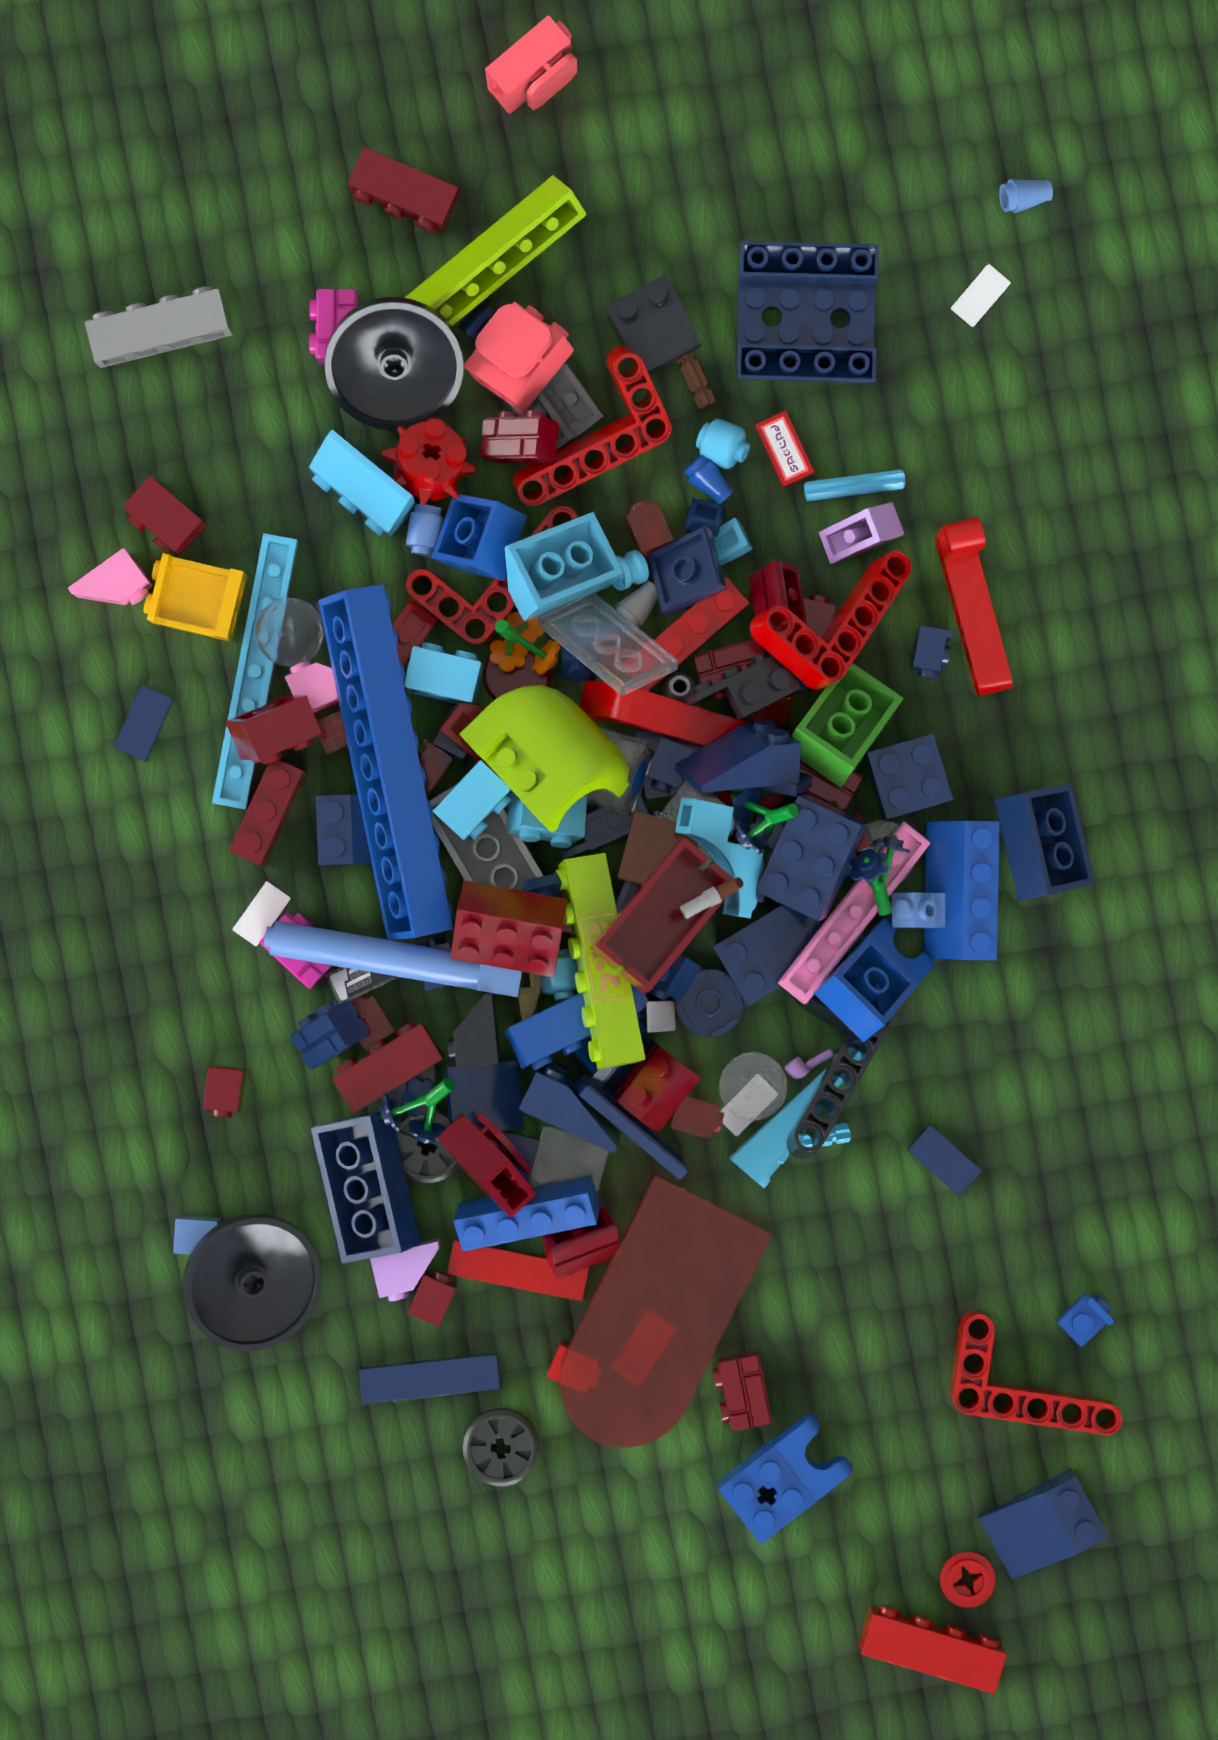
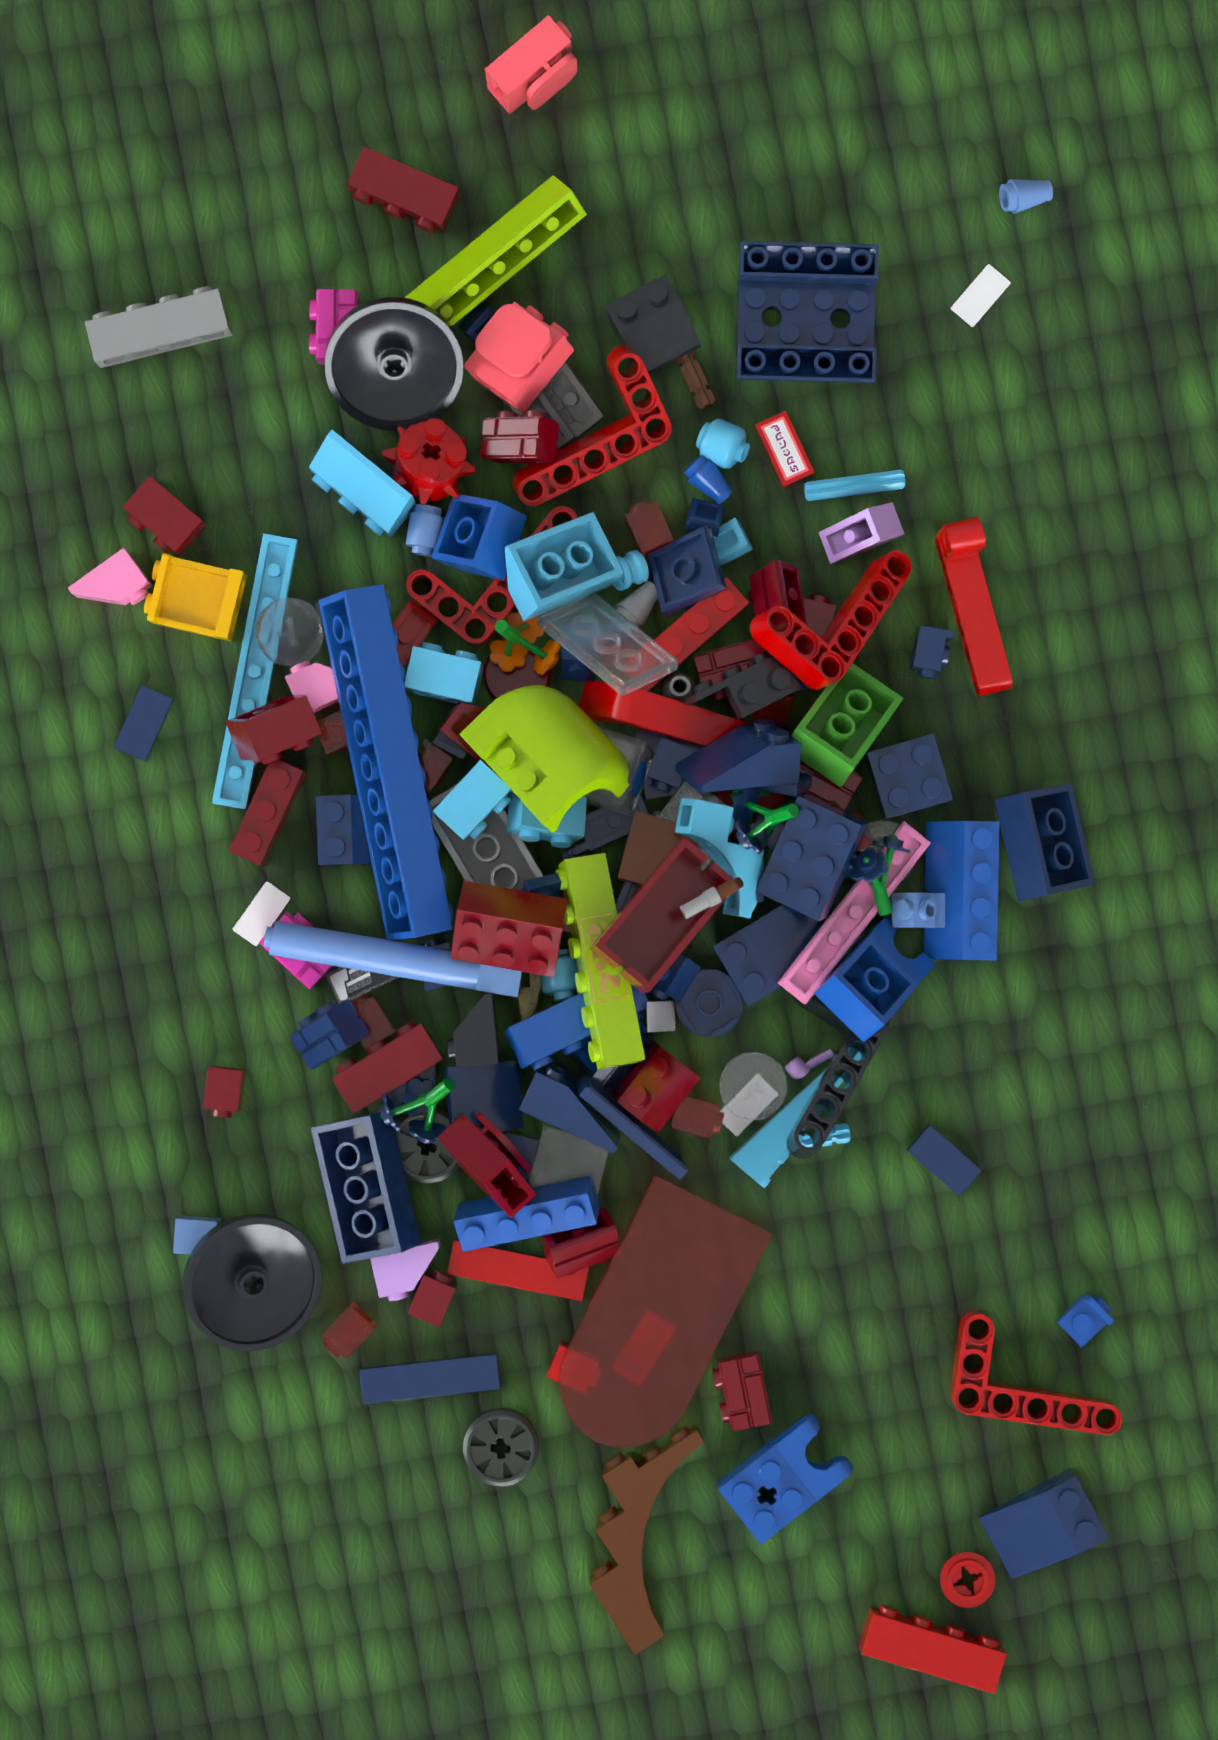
(348, 1331): none -> clear red brick
(635, 1486): none -> reddish brown arch

